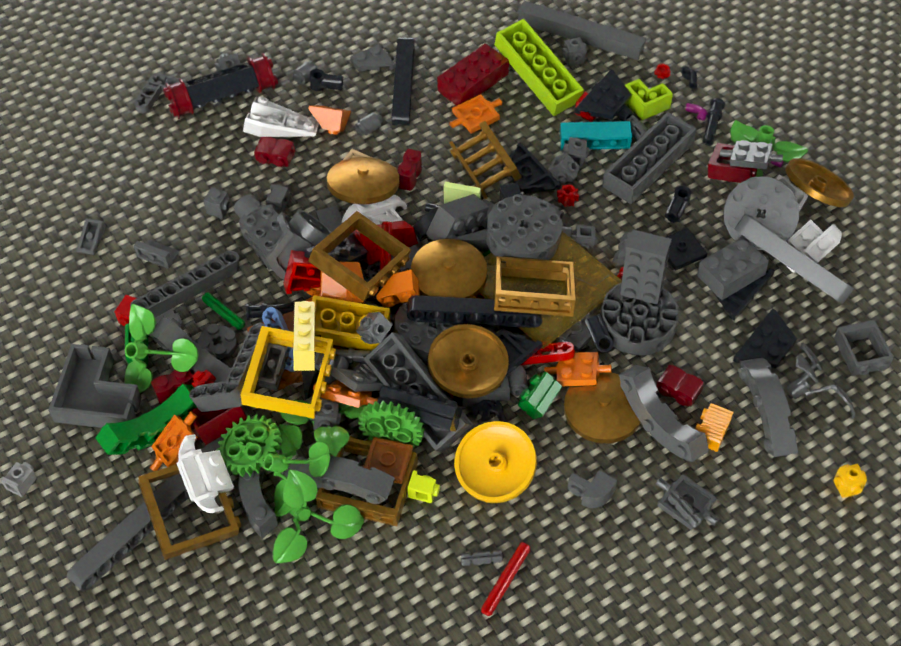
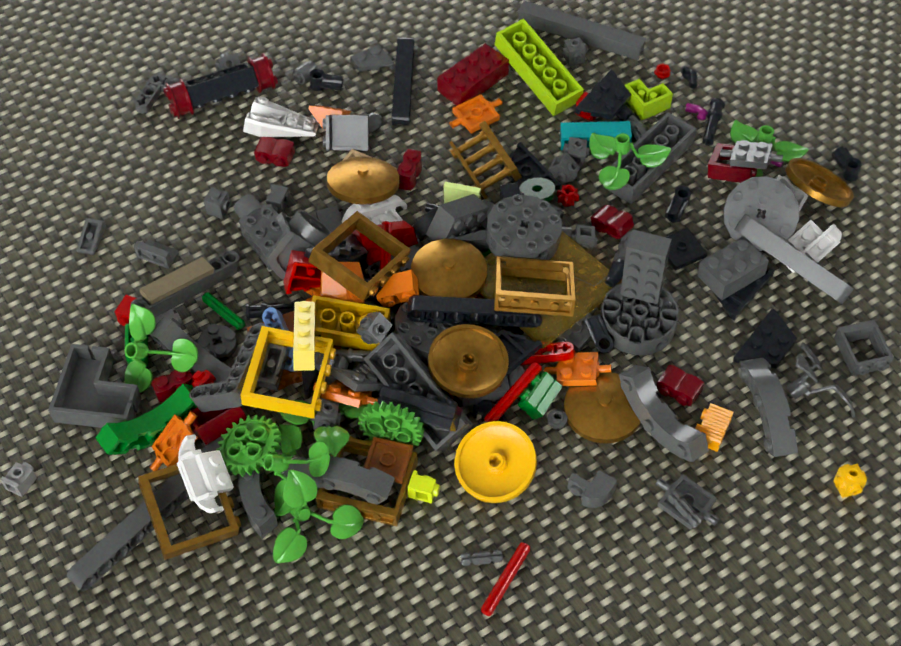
(176, 280): none -> dark tan tile
(346, 132): none -> panel
(513, 393): none -> red axle
(544, 186): none -> tile
(557, 423): none -> dark grey plate
(612, 221): none -> dark red brick
(615, 178): none -> bright green plant
(615, 273): none -> black cone
(849, 165): none -> black piece

